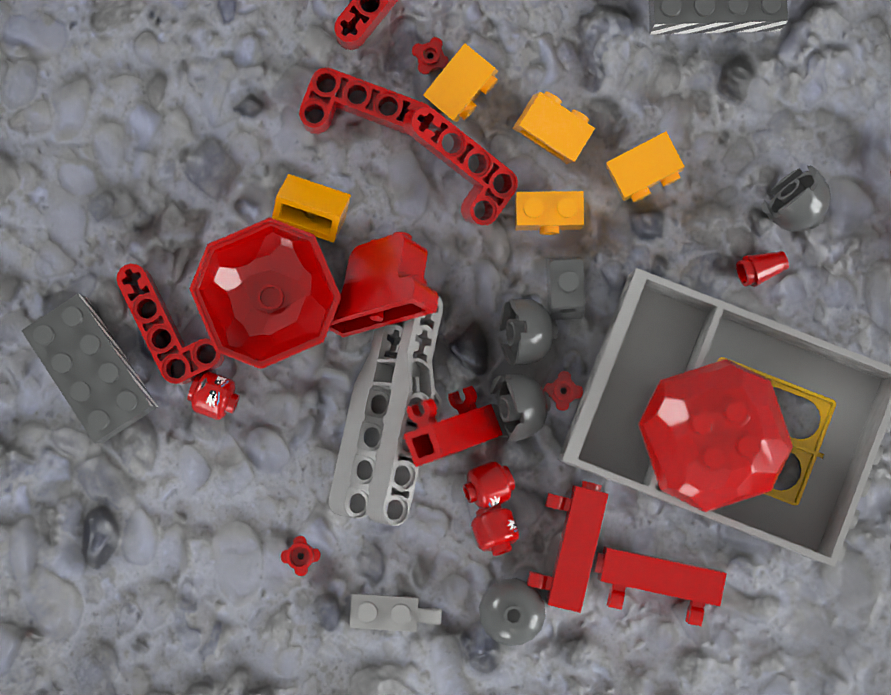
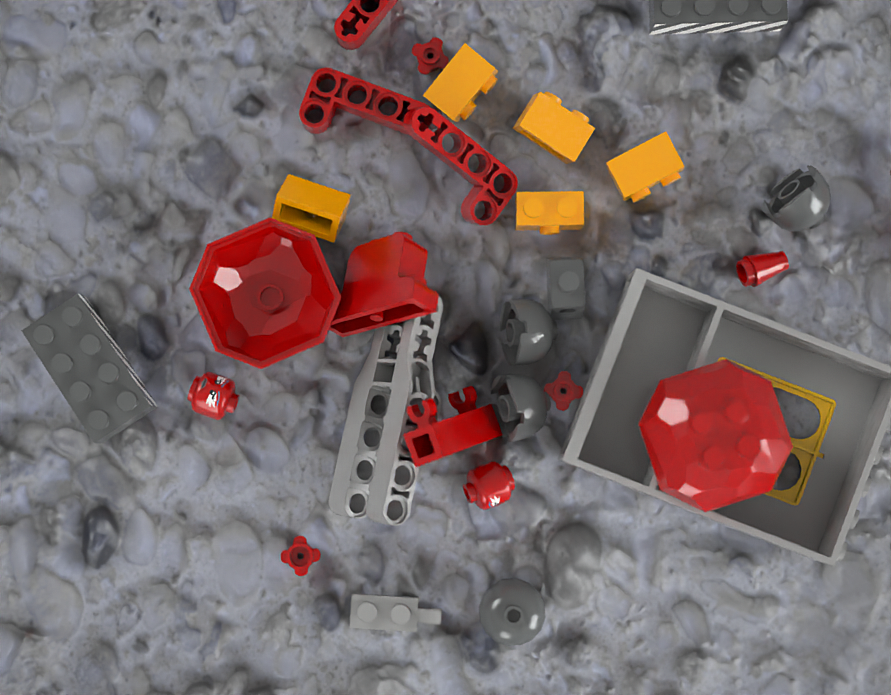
(163, 322): red beam -> none
(495, 530): red head -> none
(576, 546): red brick -> none
(660, 576): red brick -> none

